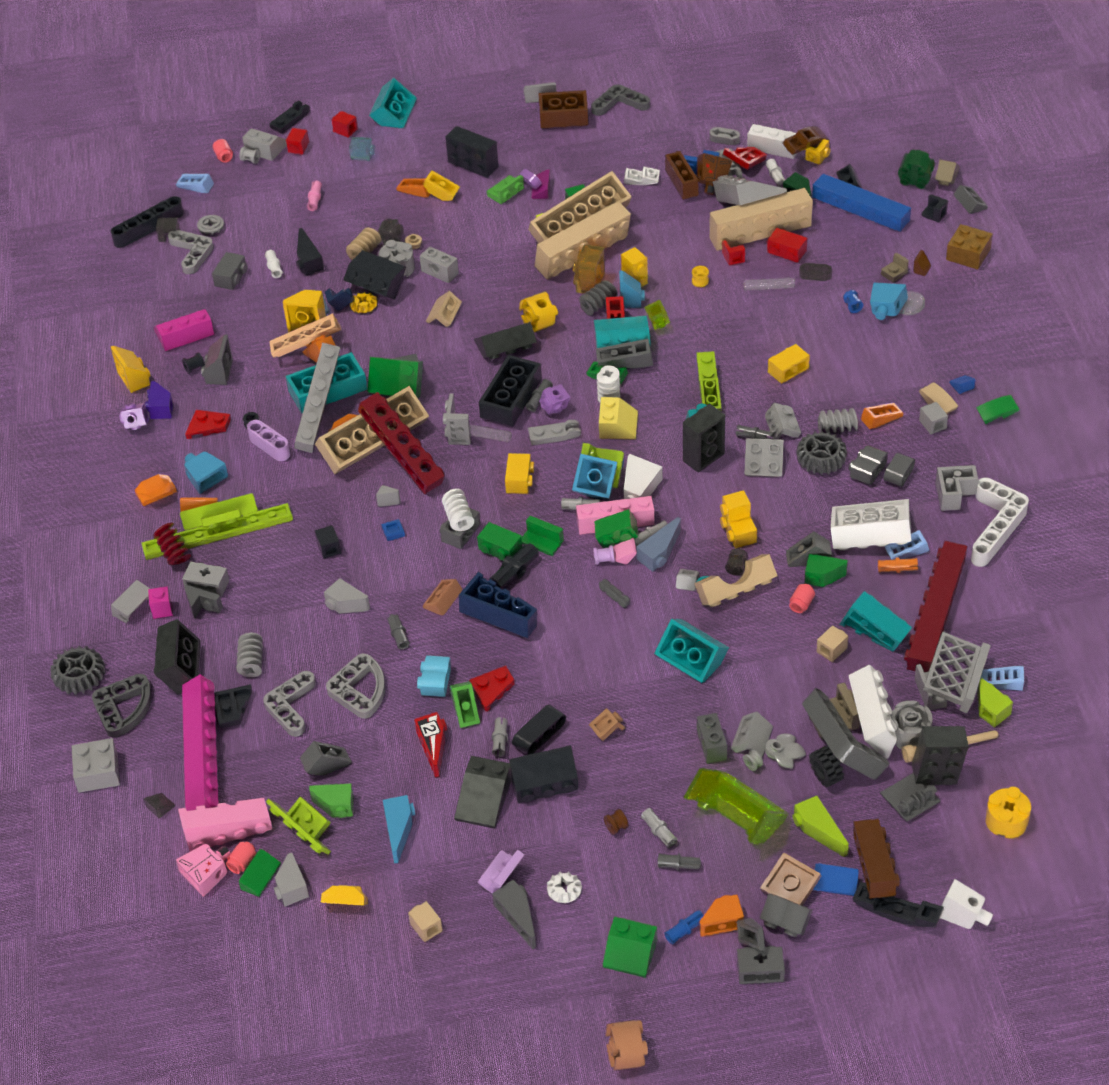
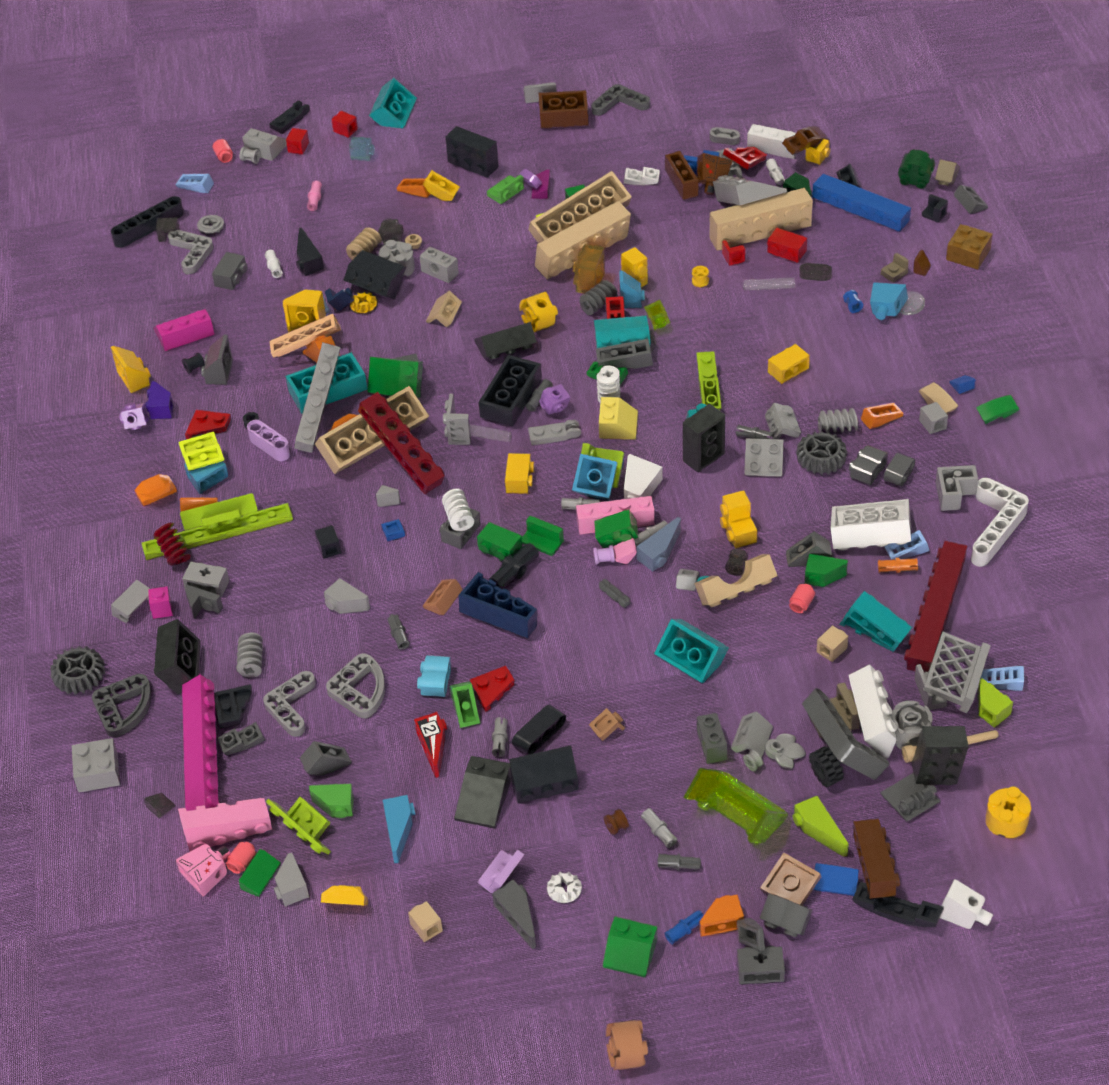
(201, 451): none -> neon yellow slope
(239, 741): none -> dark grey slope

